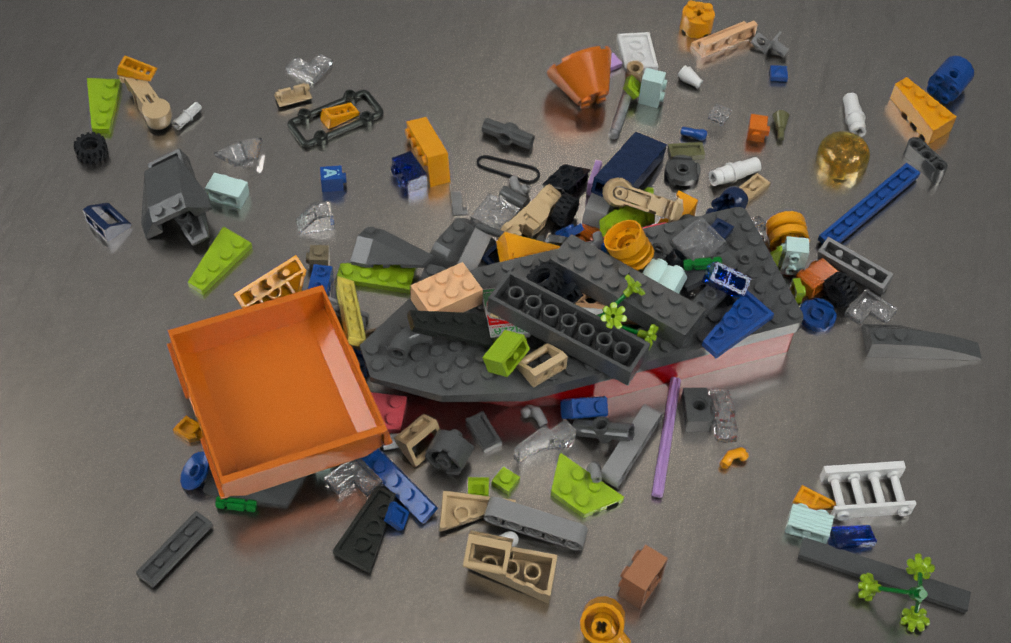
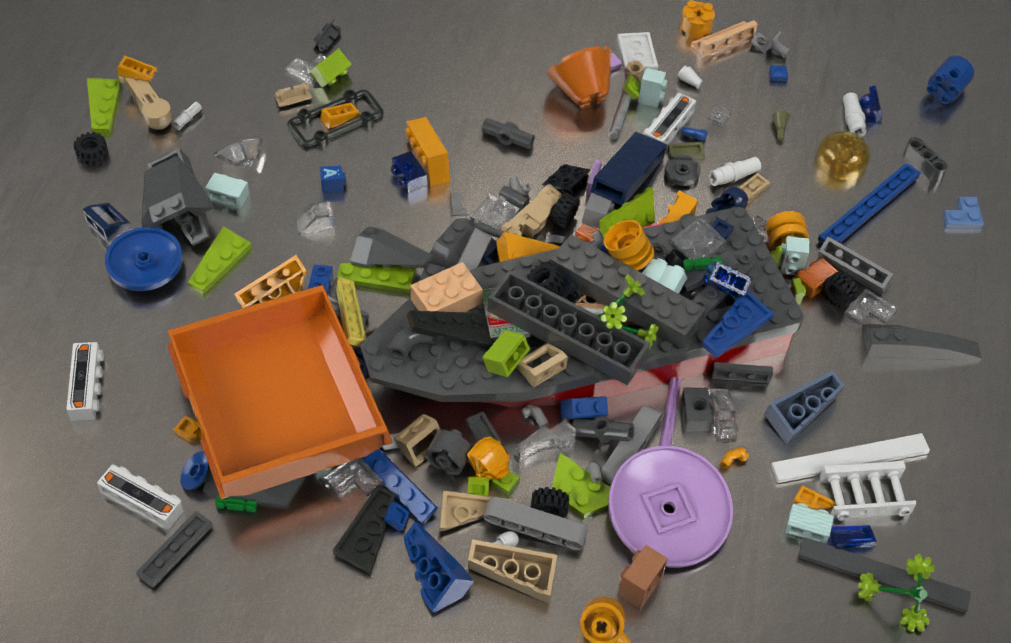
(84, 381): none -> white brick
(140, 496): none -> white brick
(143, 259): none -> blue dish
(318, 255): dark tan brick -> none
(329, 31): none -> dark grey hinge
(331, 67): none -> lime brick
(391, 409): coral wing -> none
(439, 572): none -> blue wedge
(489, 459): none -> light orange piece
(491, 541): tan tile -> none
(508, 161): black piece -> none
(550, 501): none -> black tyre
(570, 229): blue plate -> none
(619, 193): tan piece -> none
(671, 118): none -> white brick
(686, 483): none -> lavender dish
(742, 372): none -> dark grey tile
(758, 128): orange brick -> none
(800, 407): none -> sand blue wedge
(818, 315): blue tile -> none
(868, 453): none -> white tile
(874, 109): none -> clear blue tile
(922, 110): light orange wedge -> none
(967, 216): none -> medium blue plate

